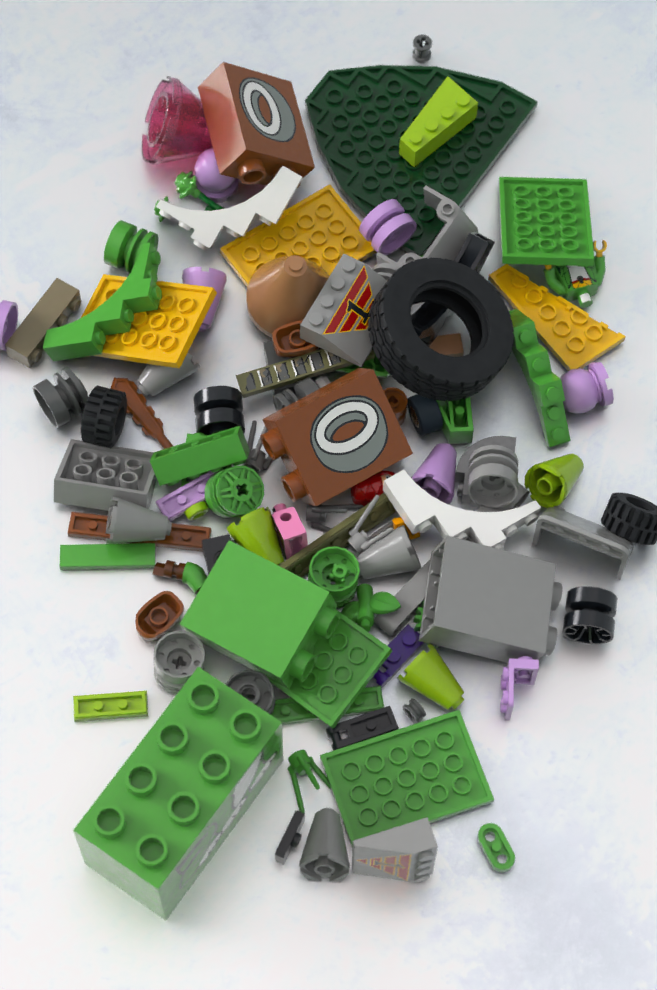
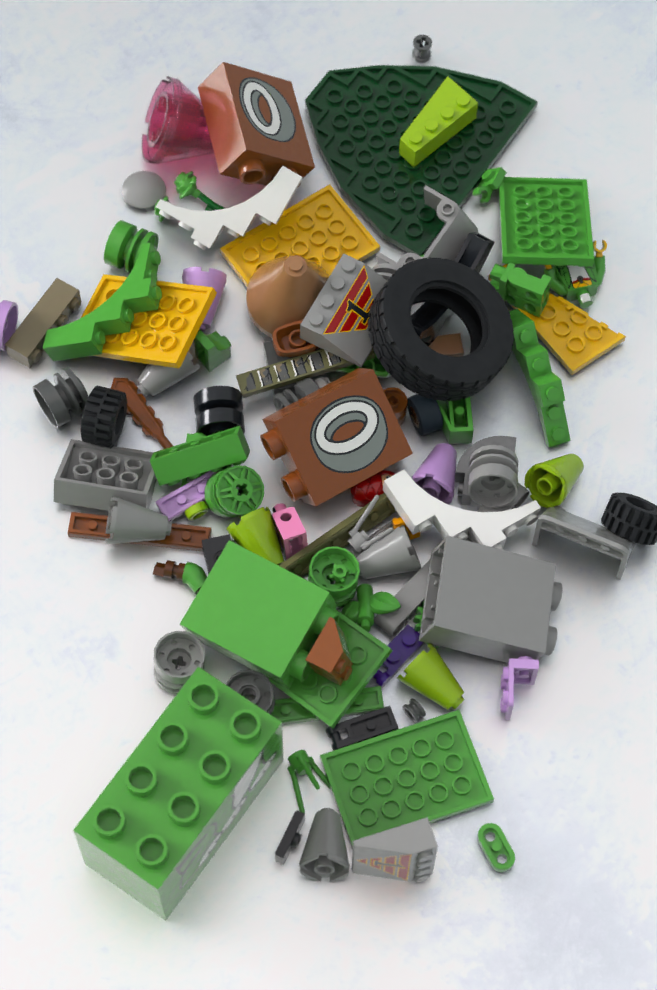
(107, 556): bright green tile -> none
(110, 706): lime tile -> none
(143, 190): none -> light grey dish
(158, 615): dark orange piece -> none
(209, 180): lavender tile -> none
(211, 349): none -> bright green arch
(256, 458): light grey plant -> none
(318, 513): dark grey plant -> none
(331, 654): none -> dark orange slope
(387, 227): lavender wheel -> none
(490, 181): none -> bright green plate
(521, 288): none -> bright green hips
(586, 388): lavender tile -> none
(590, 615): black wheel -> none

